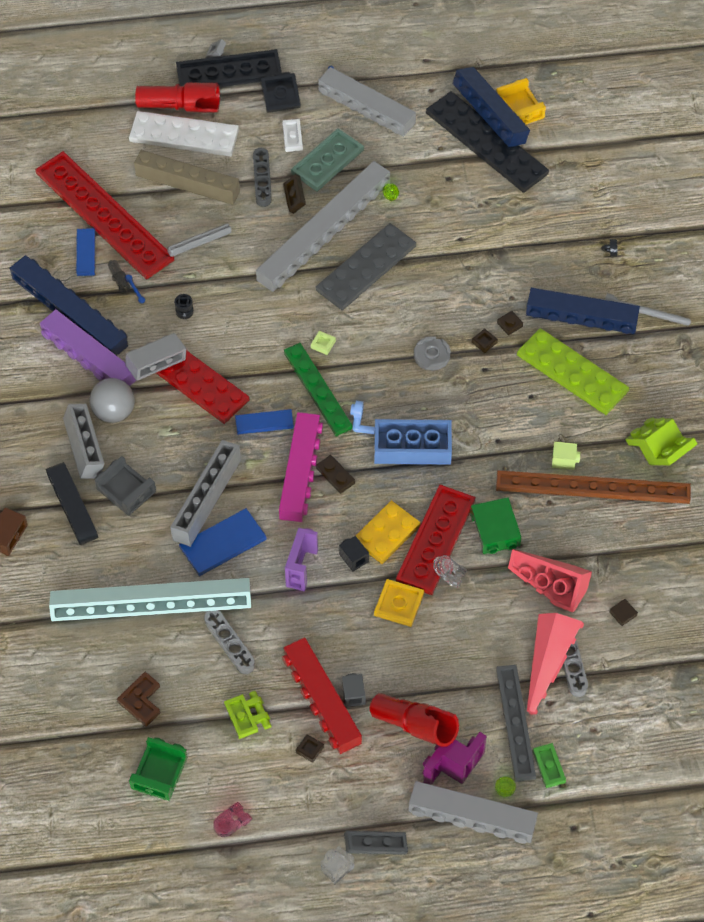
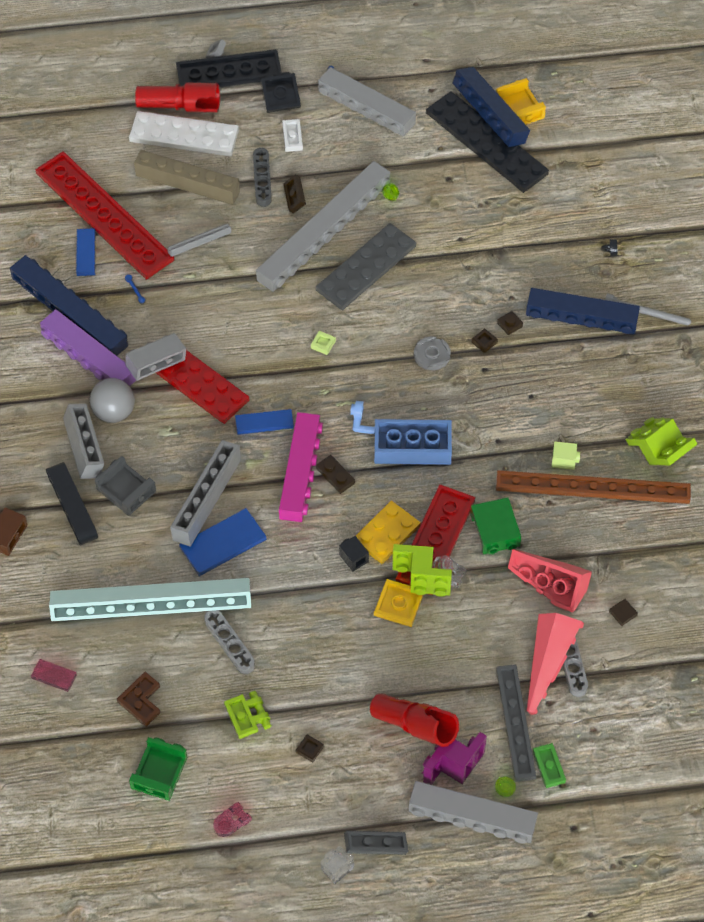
(54, 675): none -> clear pink tile
(118, 276): clear smoke axle -> none
(184, 306): black wheel -> none
(295, 573): medium lavender panel -> none
(318, 389): green plate -> none
(322, 696): red brick -> none
(327, 159): sand green plate -> none
(353, 690): dark grey brick -> none
(423, 577): none -> lime bracket
(573, 371): lime plate -> none

